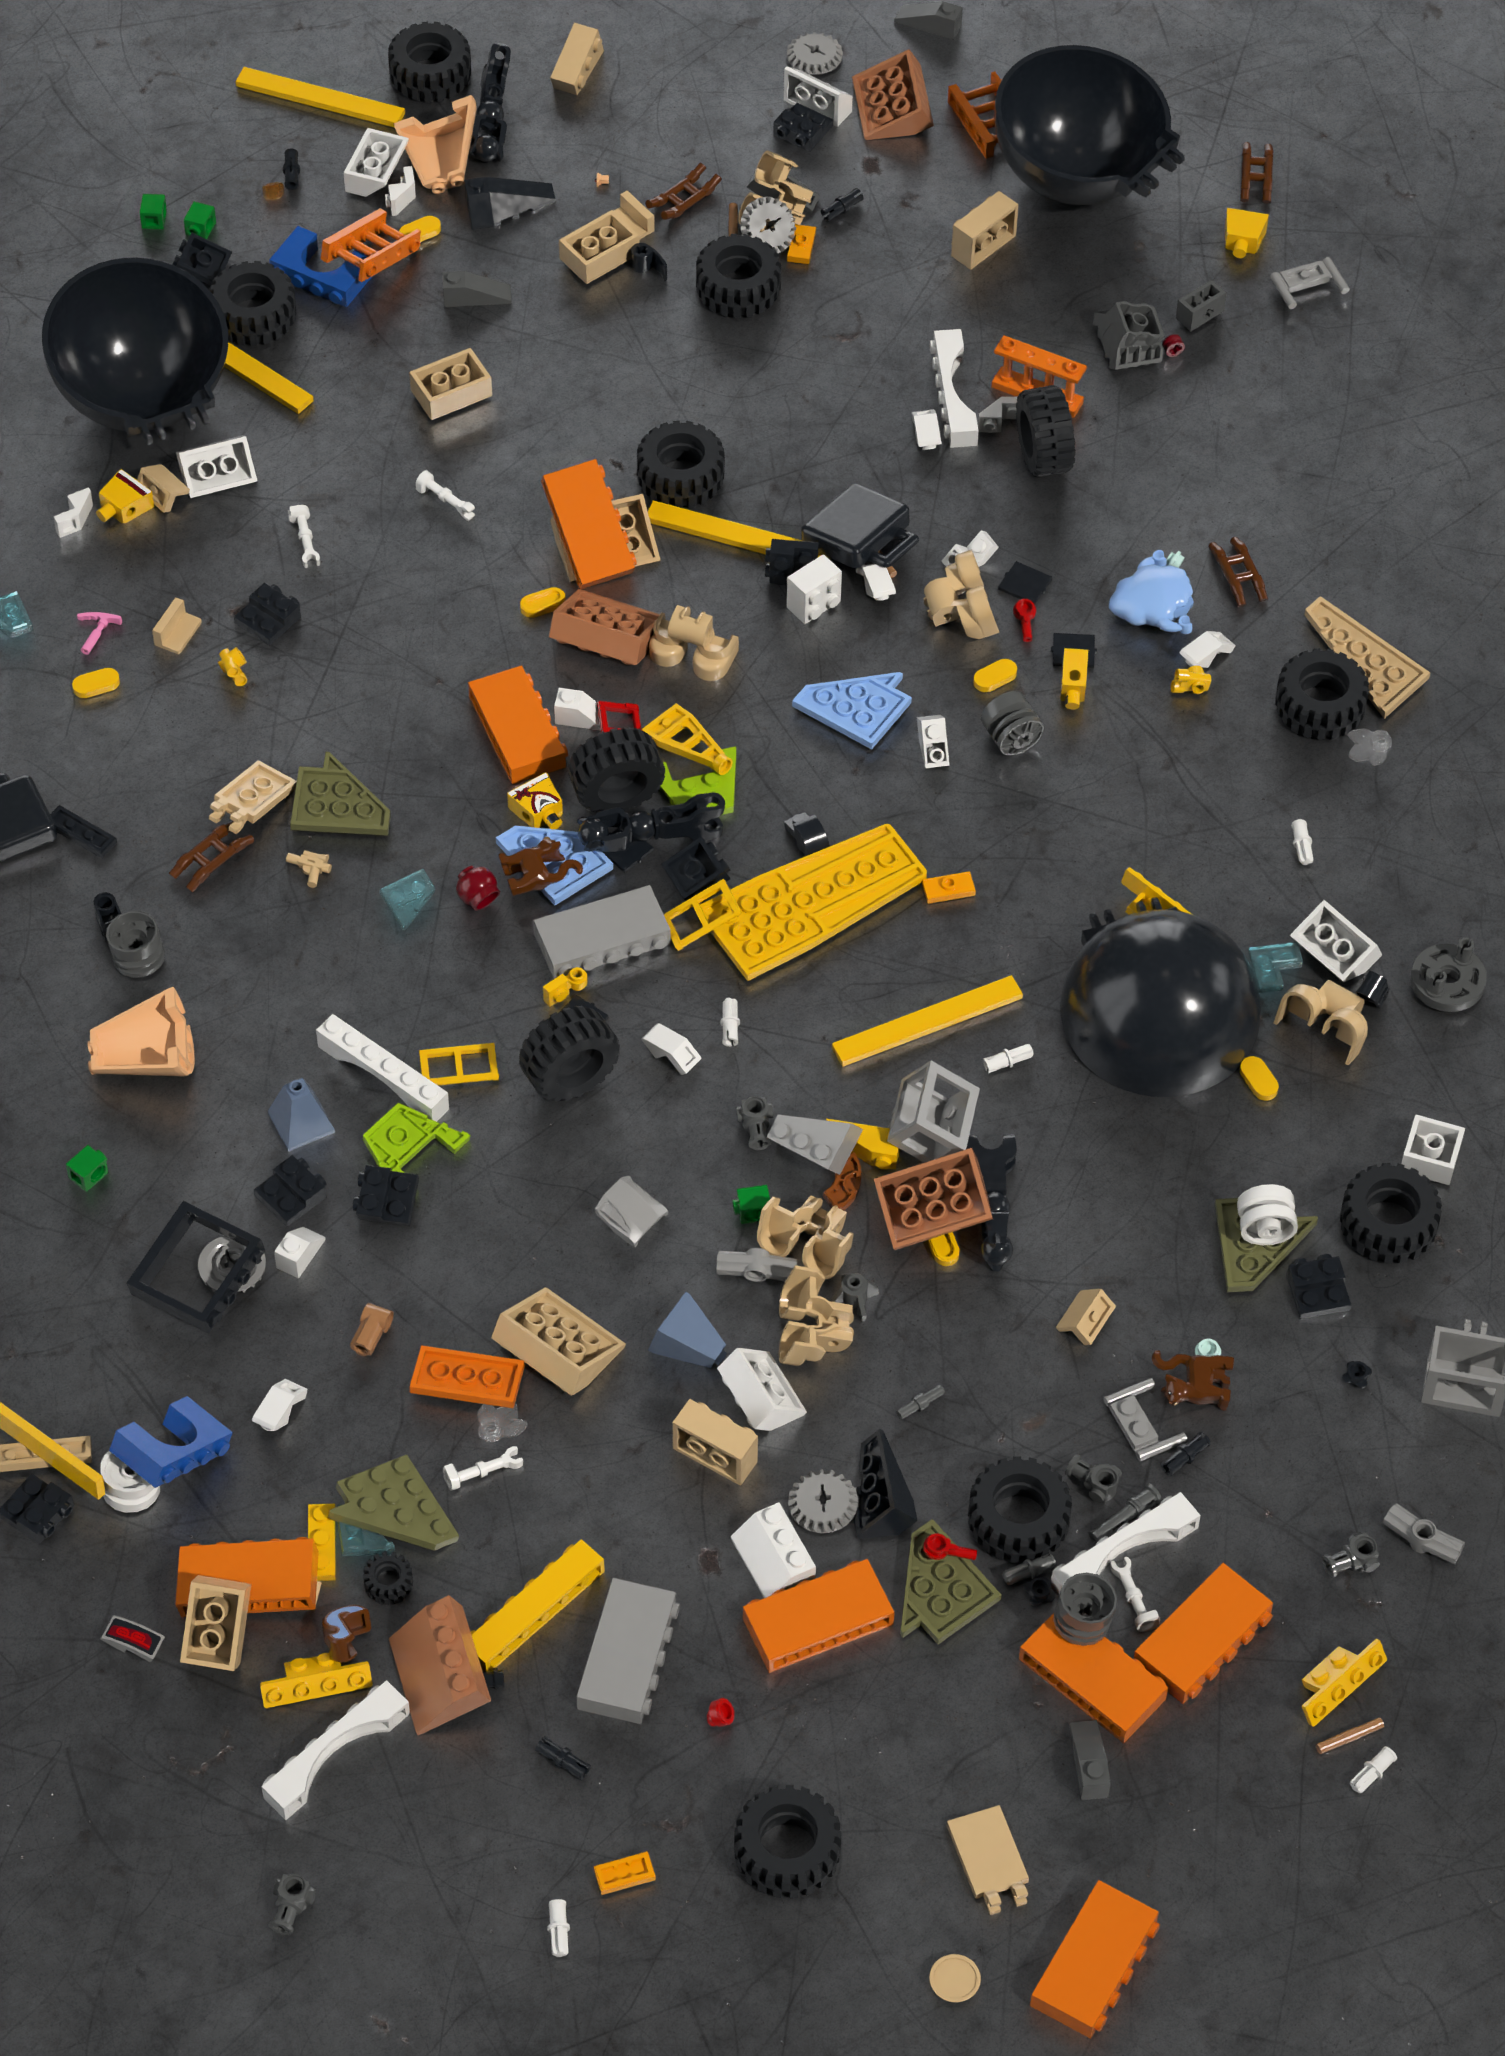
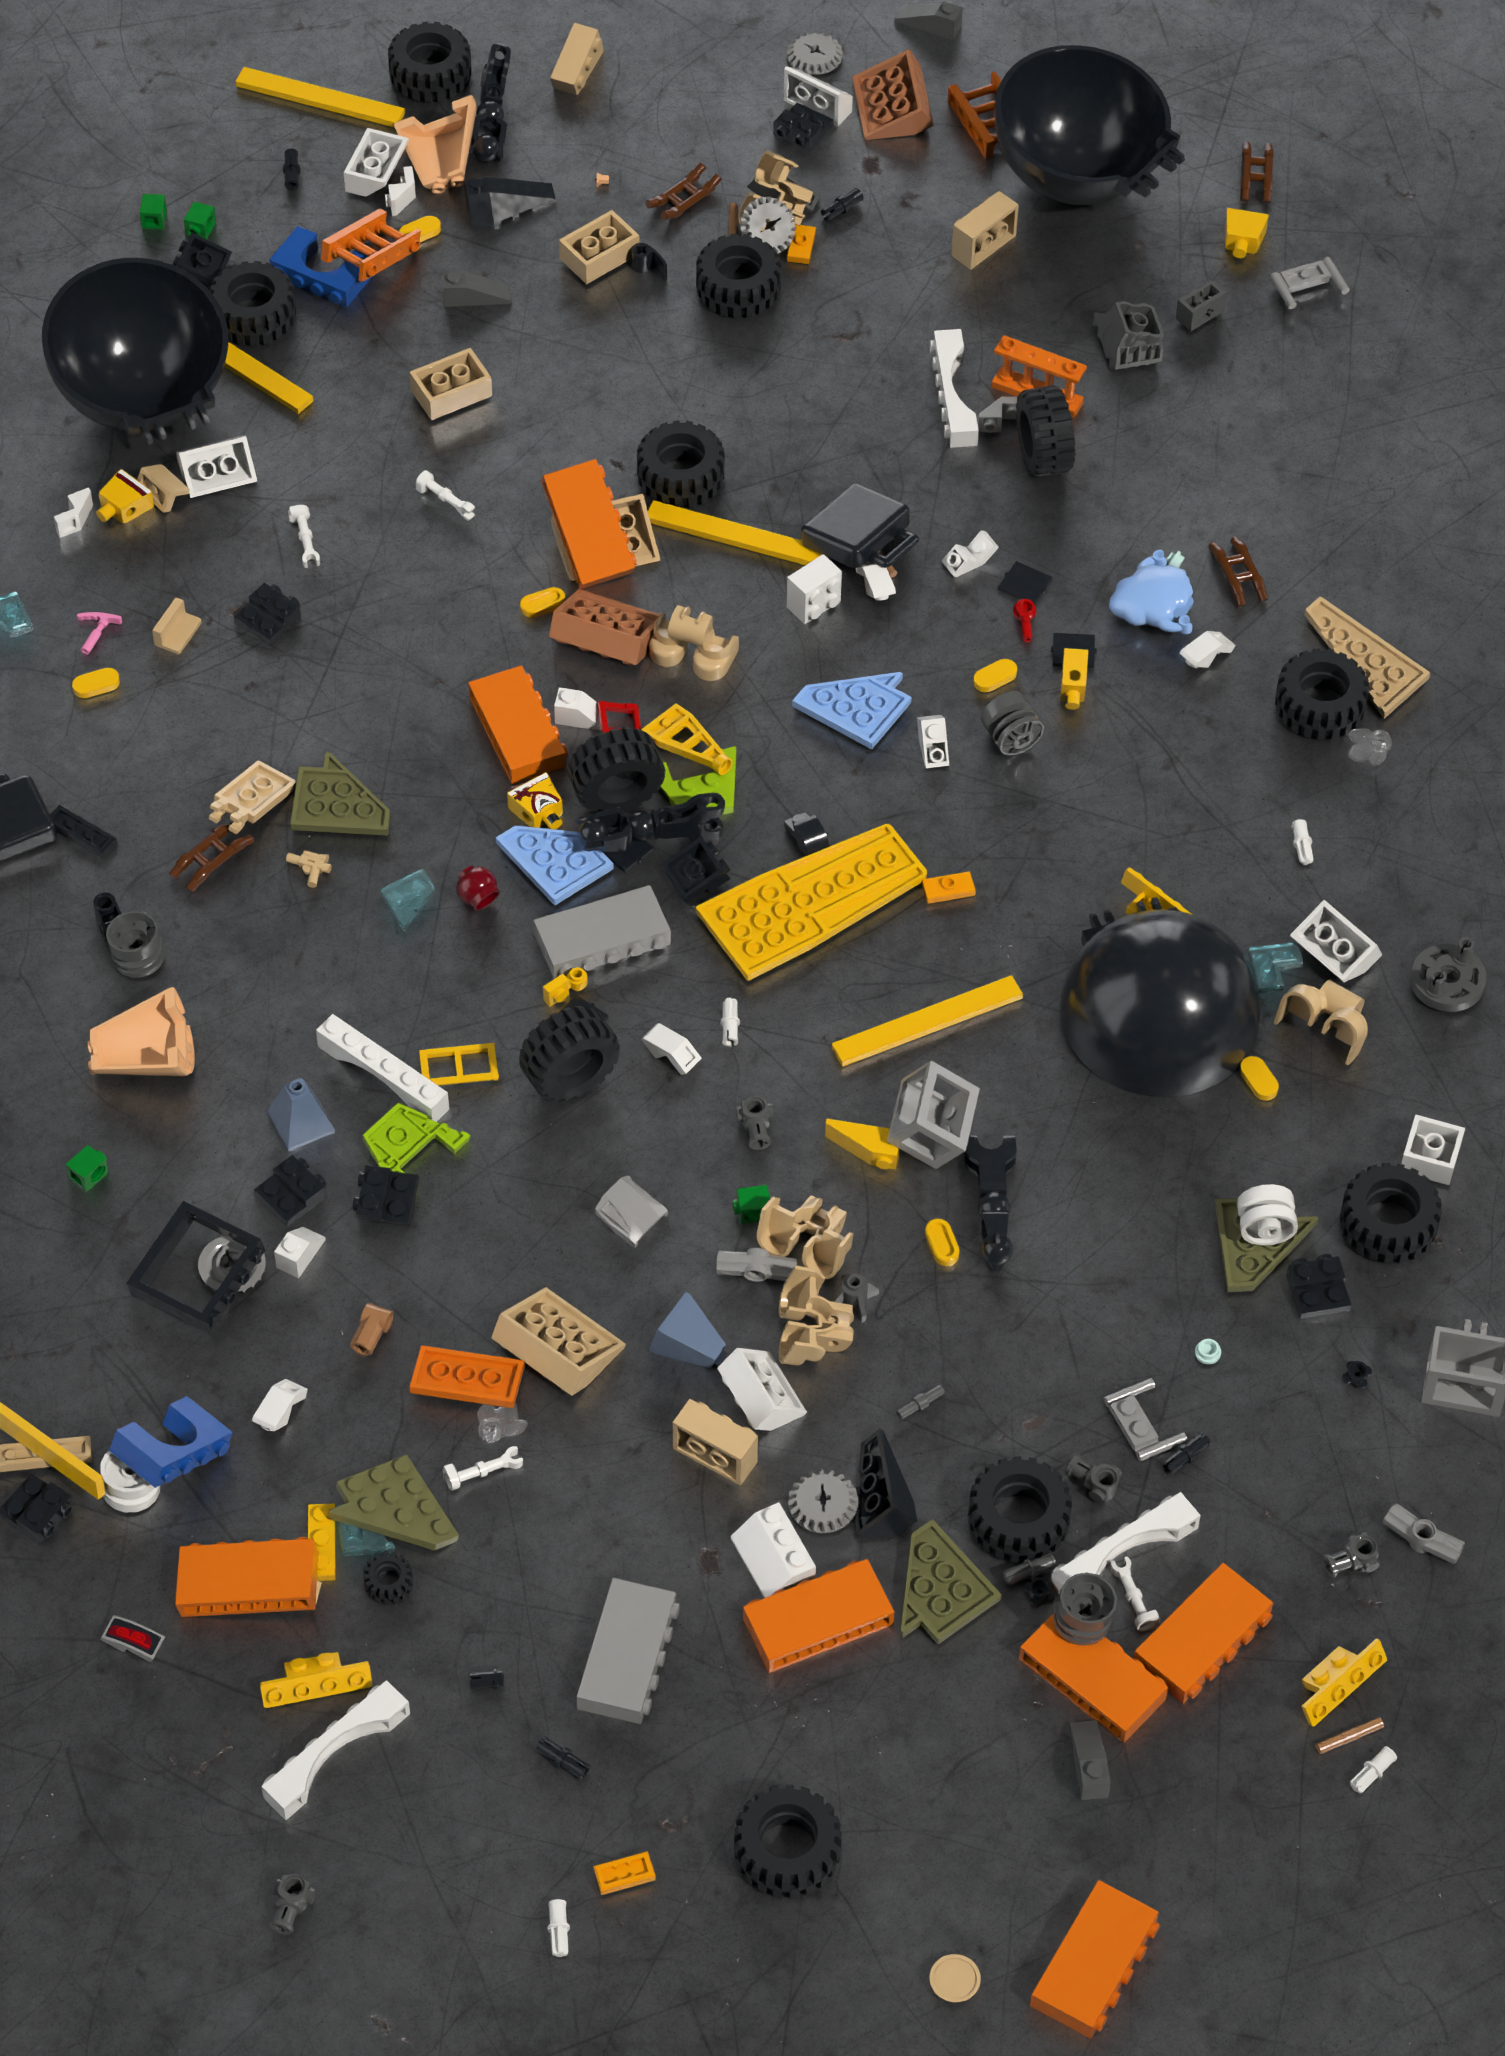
(215, 1623): tan brick -> none
(231, 663): yellow plate -> none
(273, 190): clear orange piece -> none
(341, 1628): reddish brown animal -> none
(439, 1665): nougat slope -> none
(534, 871): reddish brown animal -> none
(536, 1604): yellow brick -> none
(635, 215): tan panel -> none
(694, 902): yellow window -> none
(720, 1713): red tile -> none
(787, 558): black plate -> none
(817, 1140): light grey wedge -> none
(846, 1185): dark orange tile -> none
(926, 429): white slope -> none
(933, 1198): nougat slope -> none
(938, 1547): red plate -> none
(943, 600): tan piece -> none
(989, 1857): tan tile -> none
(1007, 1058): white axle -> none
(1087, 1315): tan panel -> none
(1133, 1509): dark grey pin -> none
(1173, 345): dark red bush -> none
(1190, 680): yellow plate -> none
(1200, 1376): reddish brown animal -> none
(1373, 988): black piece -> none

